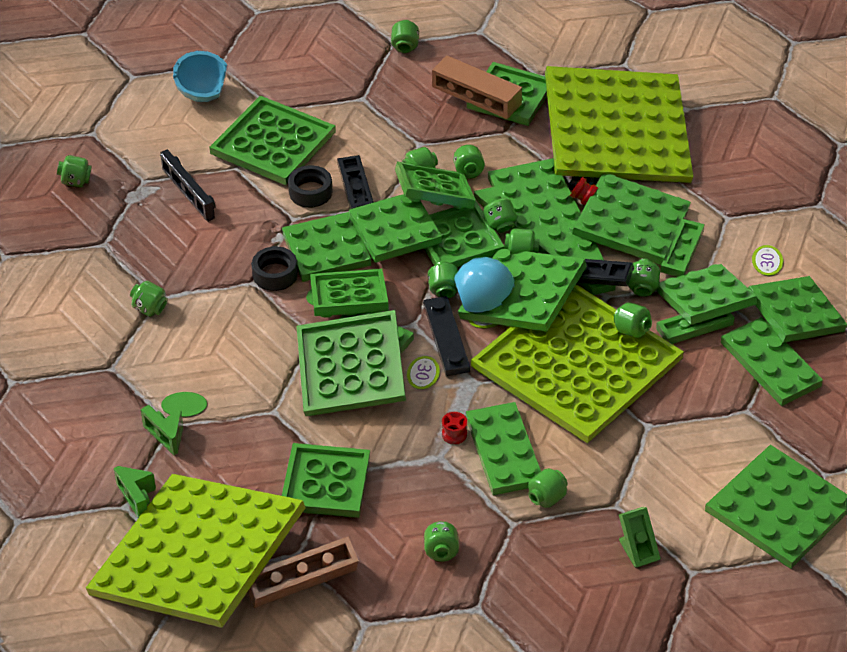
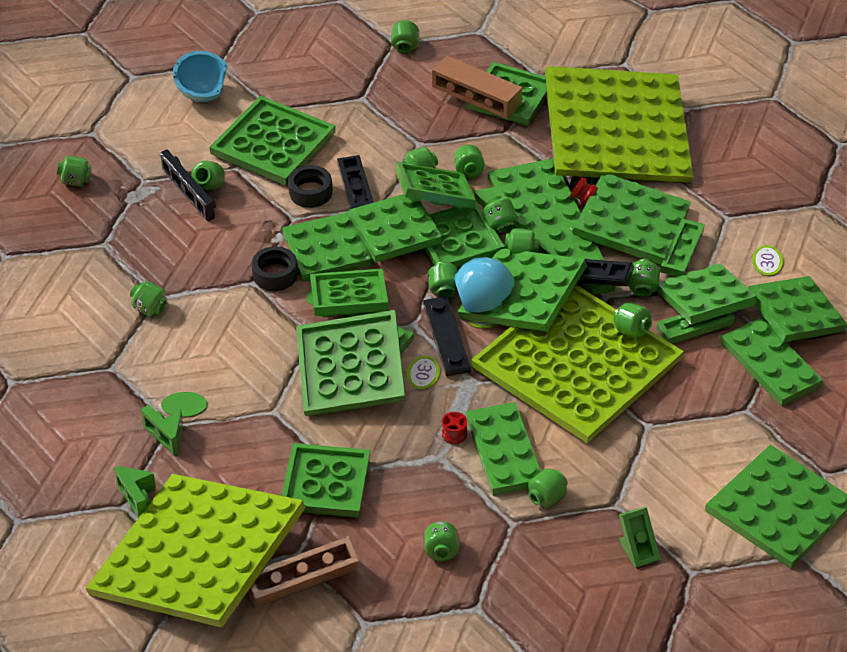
(208, 175): none -> bright green head

